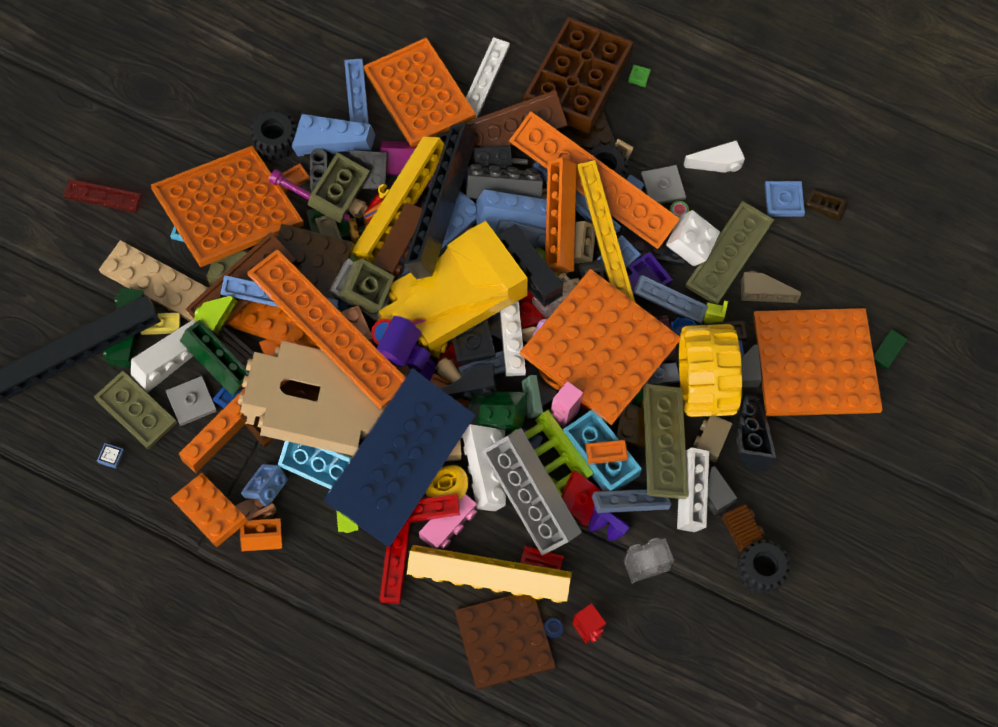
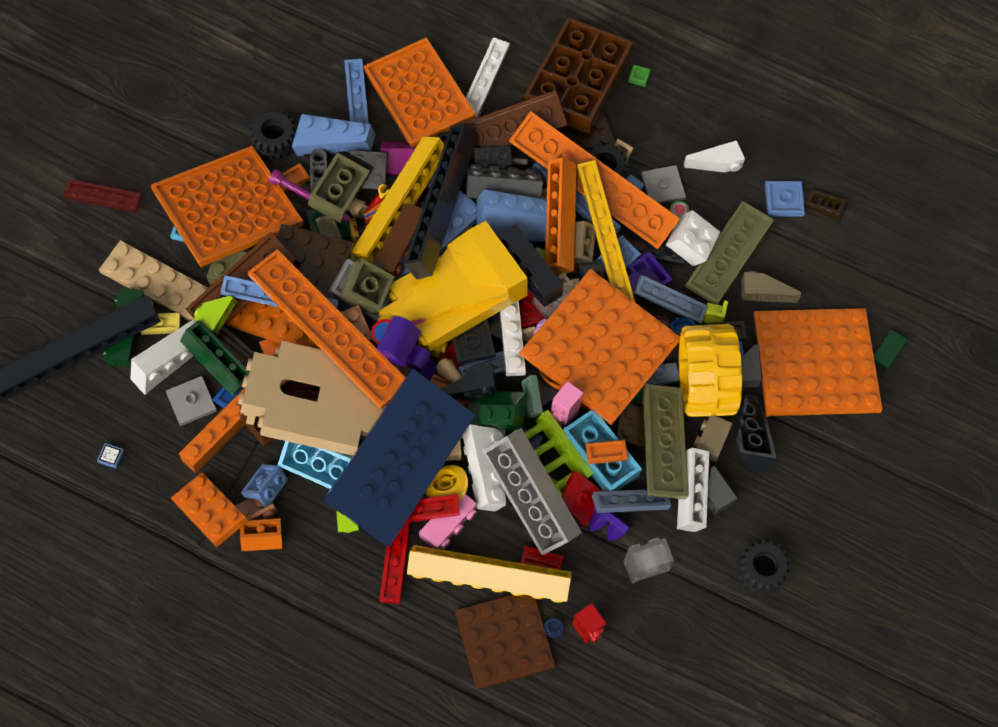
(135, 410): olive plate -> none
(534, 234): sand blue plate -> none
(743, 527): reddish brown brick -> none

